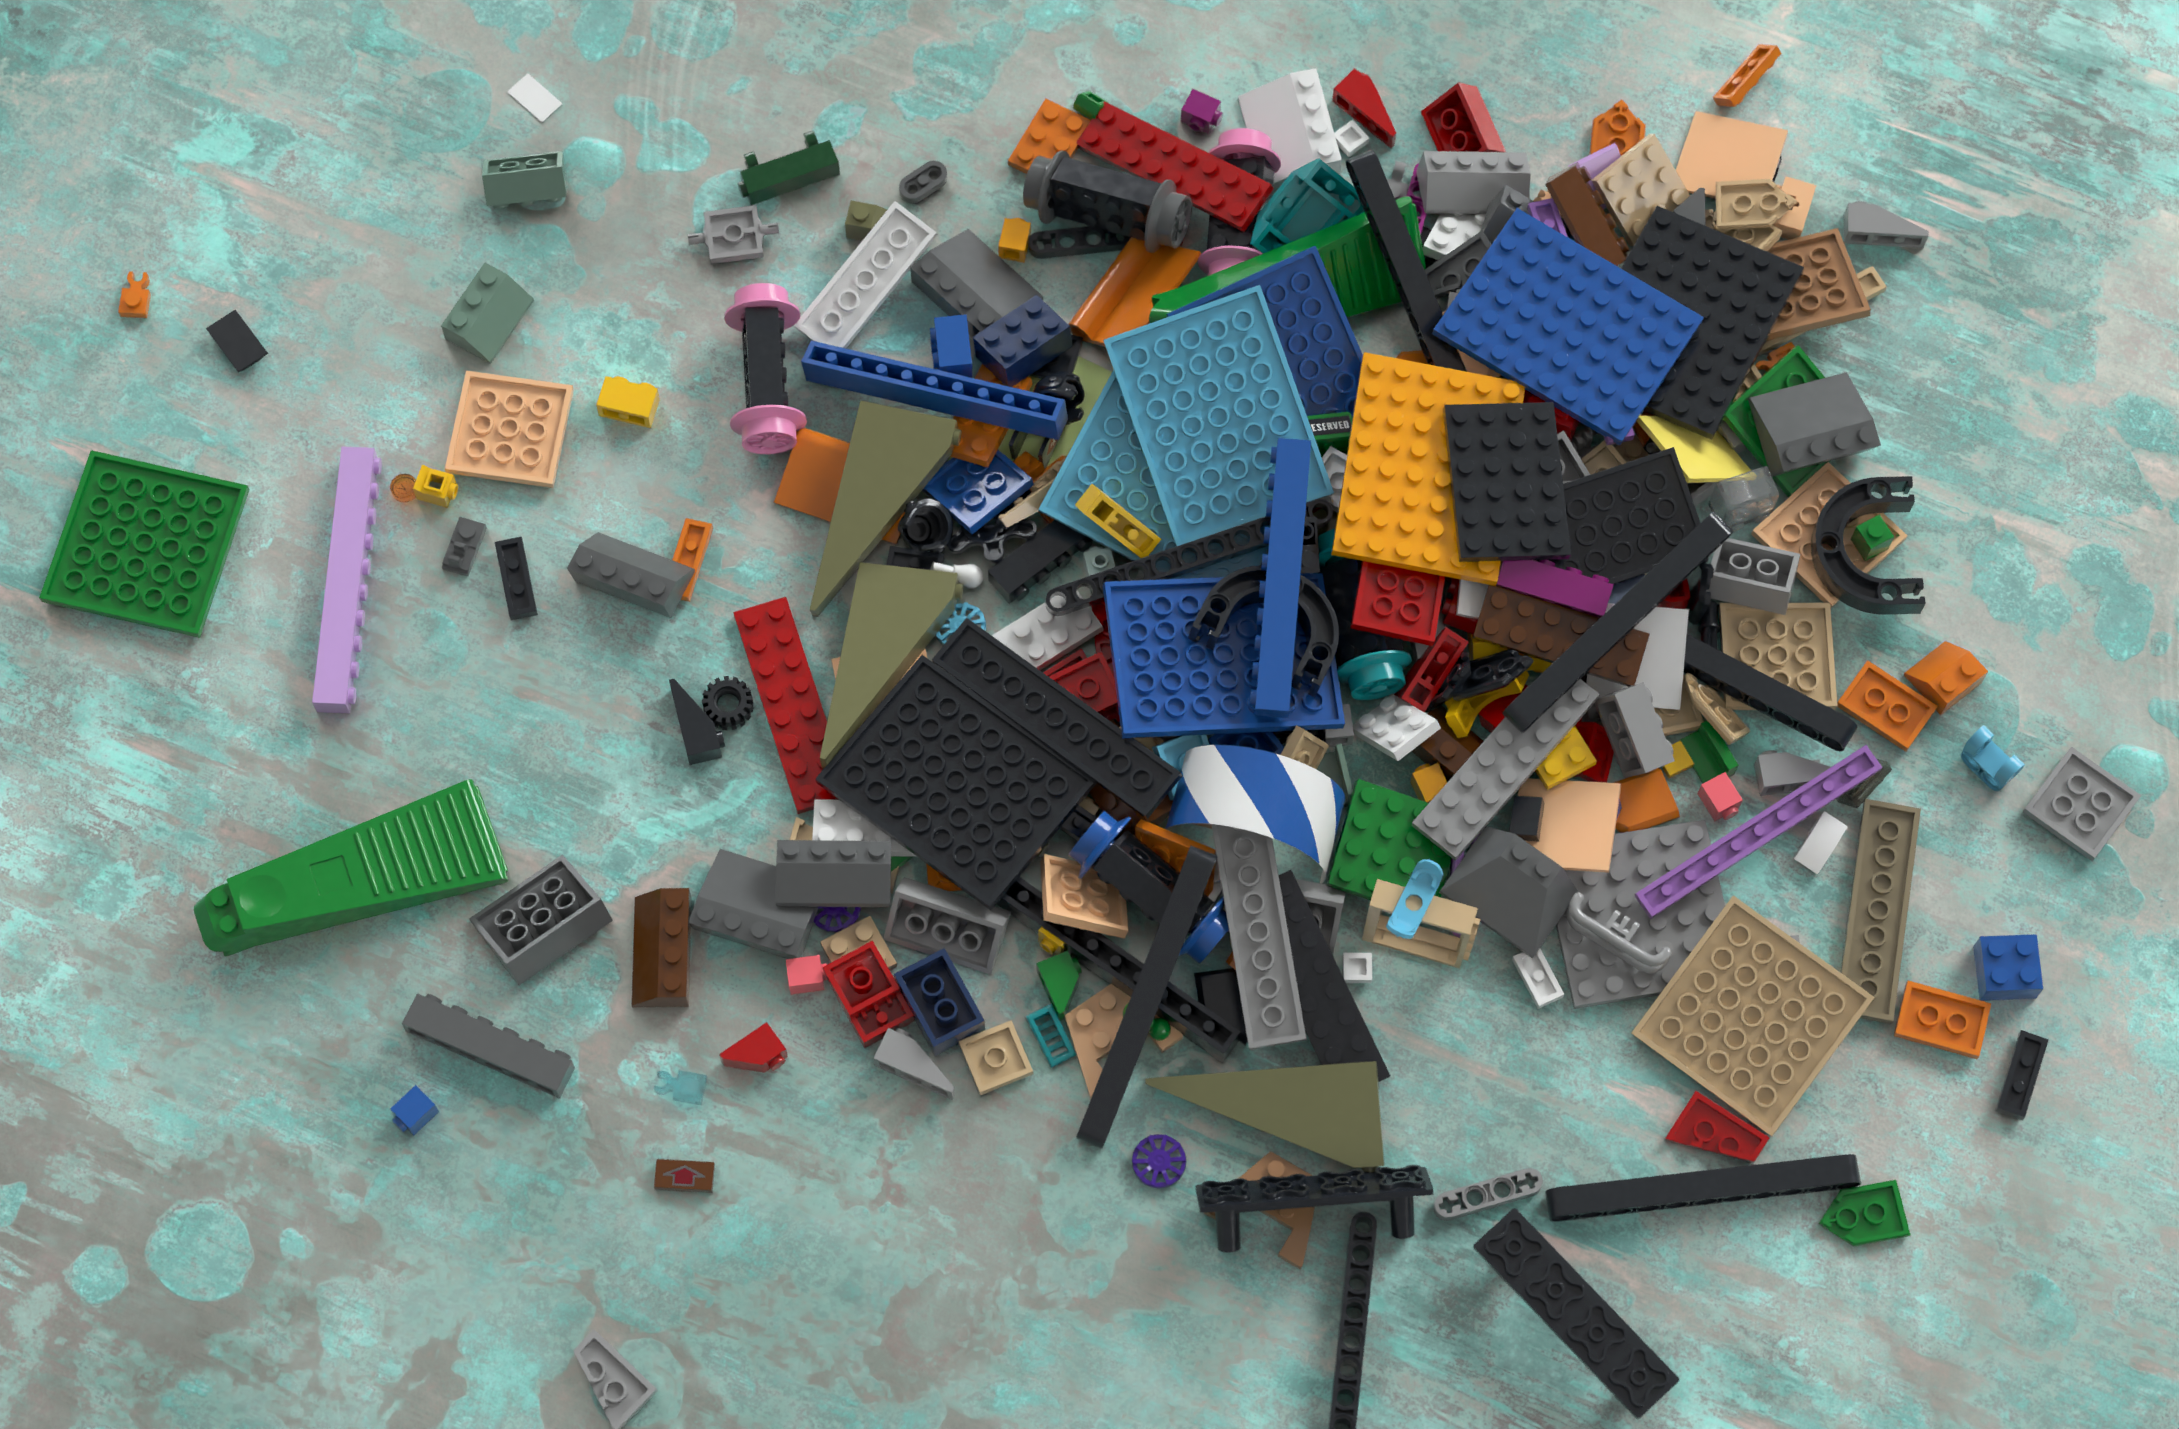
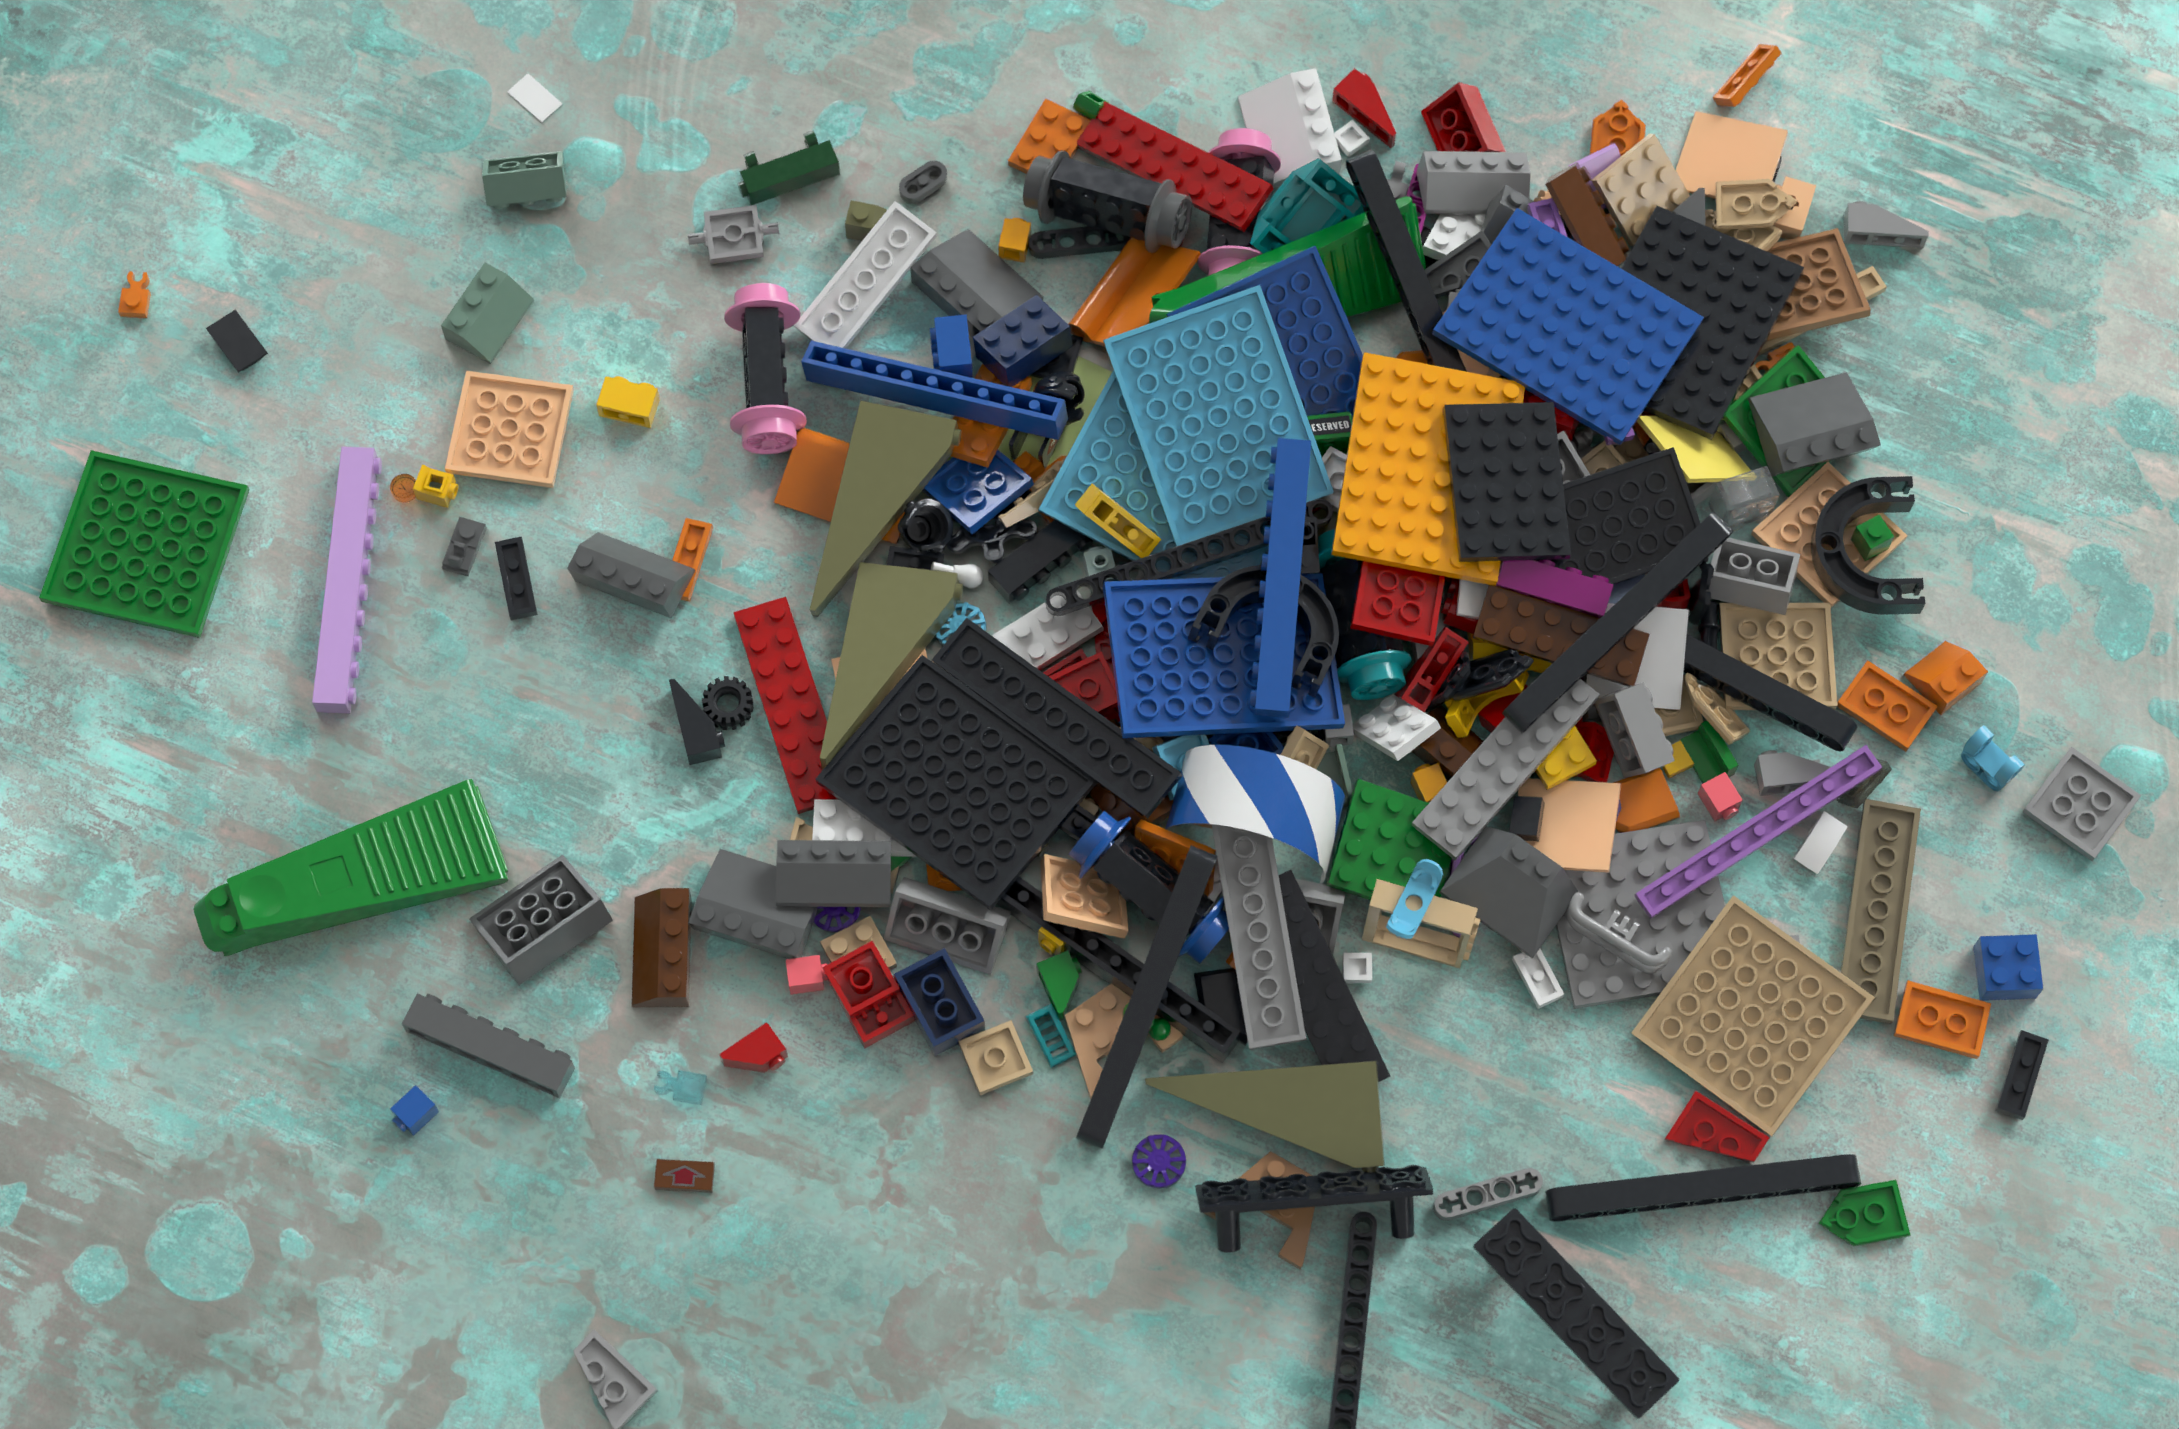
(906, 1059): light grey slope -> none
(1201, 112): magenta brick -> none

